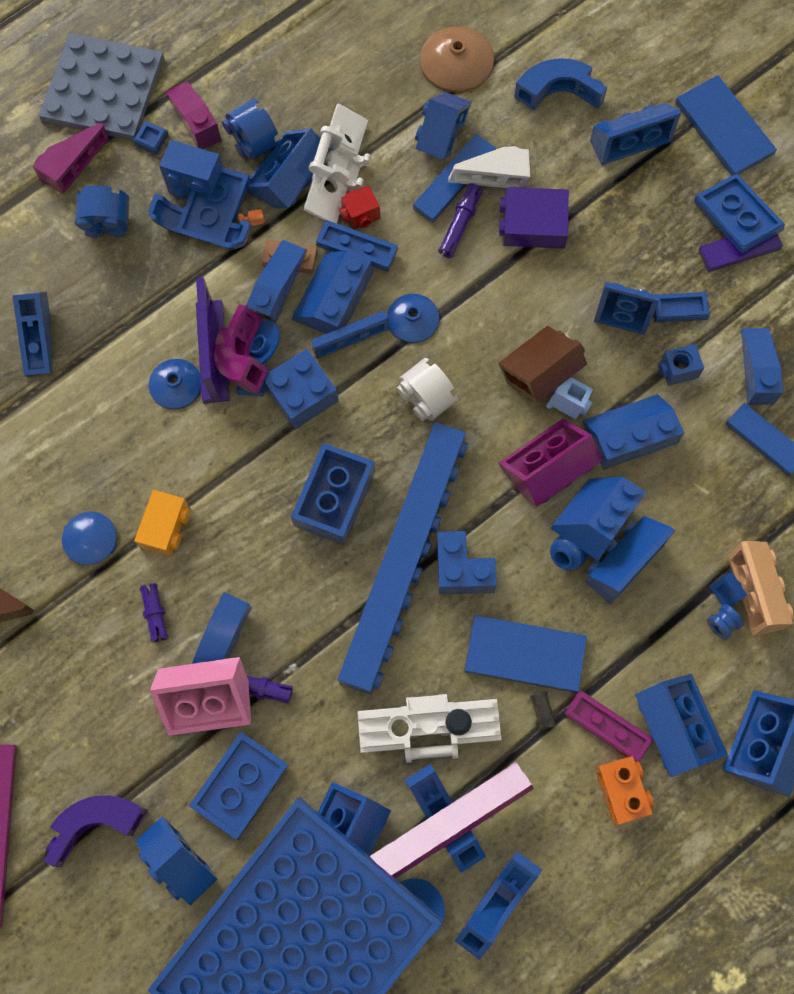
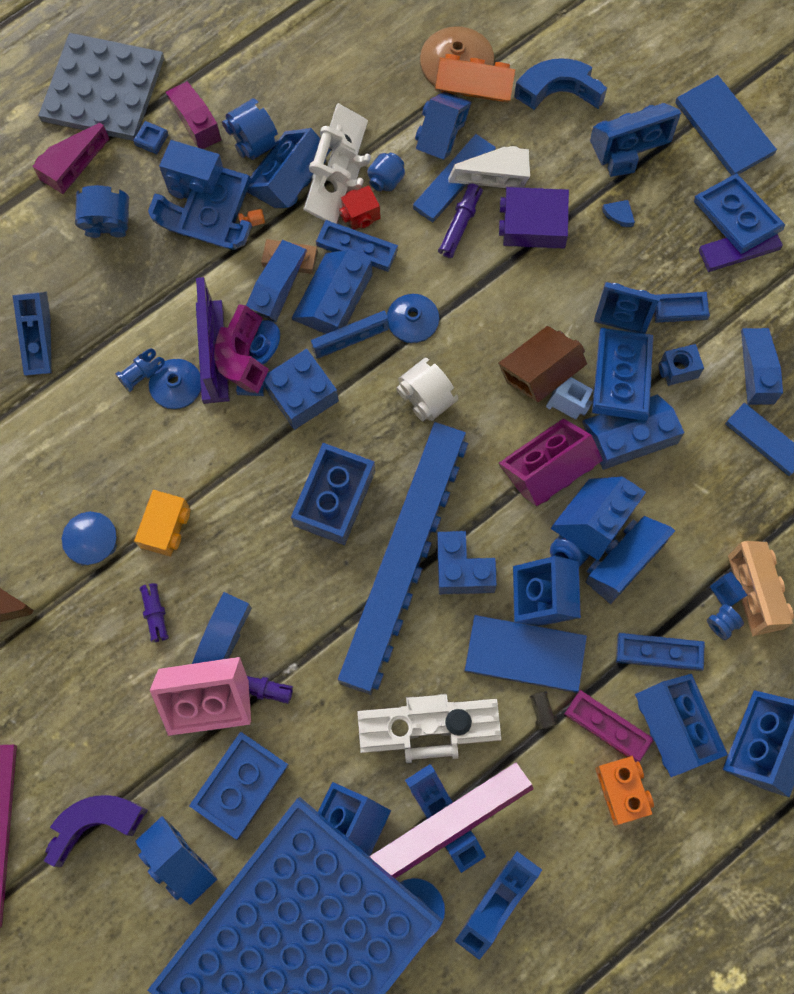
(140, 369): none -> blue piece
(386, 172): none -> blue head
(475, 78): none -> orange brick
(546, 591): none -> blue brick
(619, 212): none -> blue tile
(623, 163): none -> blue plate
(623, 374): none -> blue tile
(660, 652): none -> blue tile

